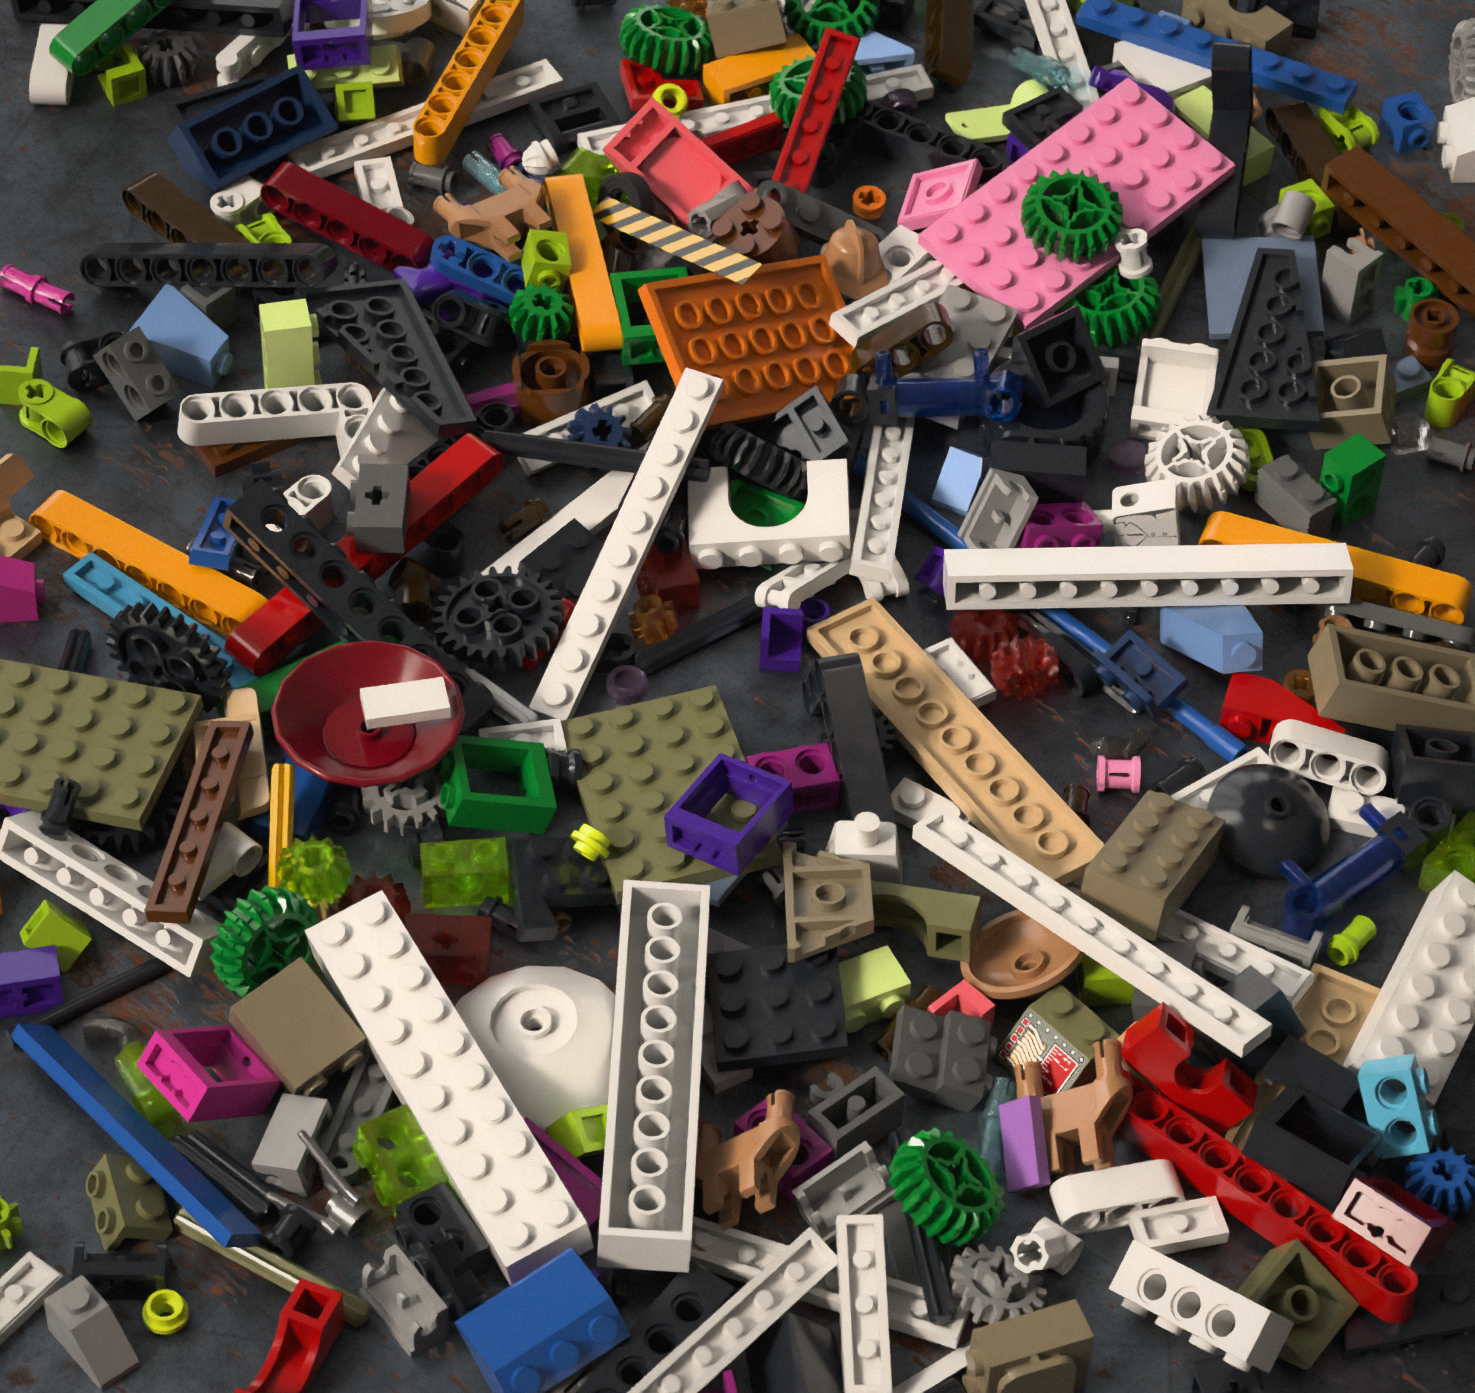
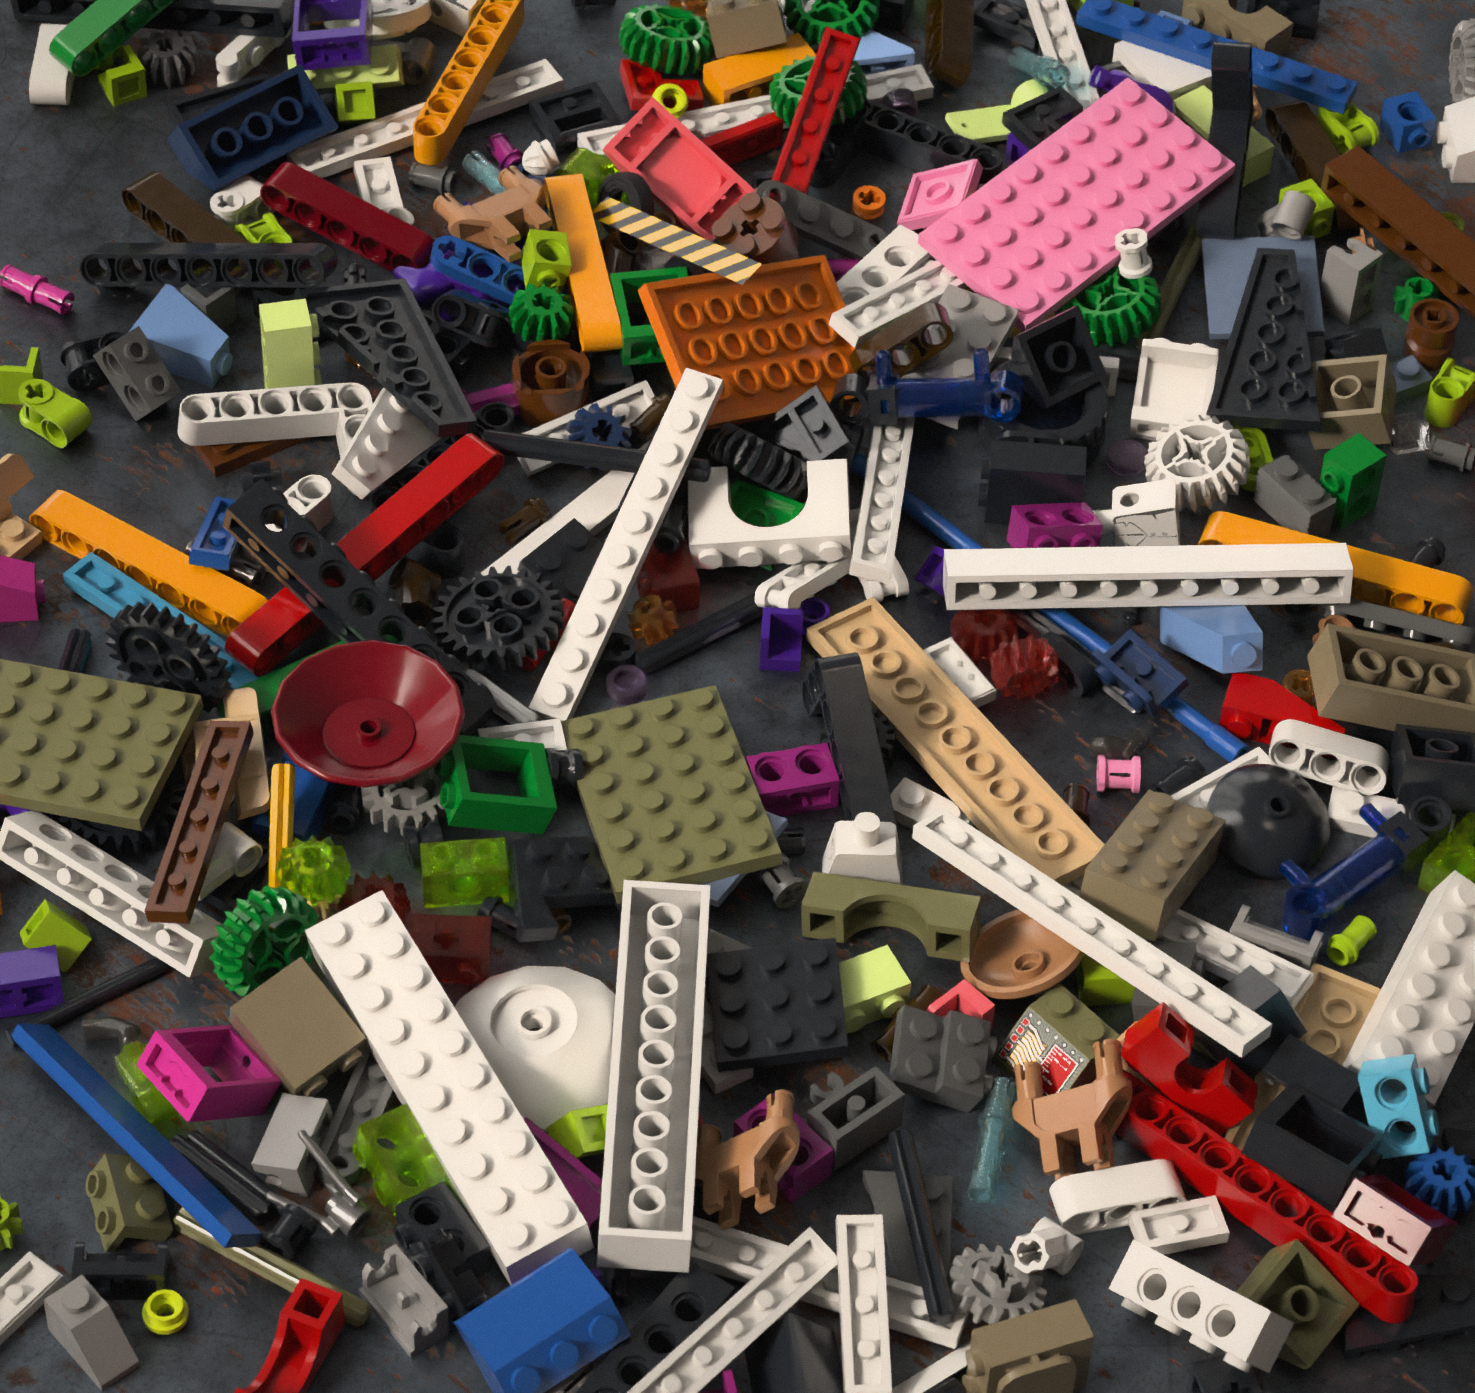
(58, 815): black pin -> none
(380, 508): dark grey brick -> none
(405, 703): white tile -> none
(591, 842): neon yellow plate -> none
(703, 216): light grey piece -> none
(714, 843): dark purple window -> none
(824, 901): dark tan wing -> none
(846, 1187): light grey hinge -> none
(855, 261): medium nougat piece -> none
(946, 1187): green gear -> none
(958, 481): light blue slope -> none
(998, 511): light grey hinge -> none
(1024, 1144): medium lavender tile -> none
(1050, 205): green gear -> none

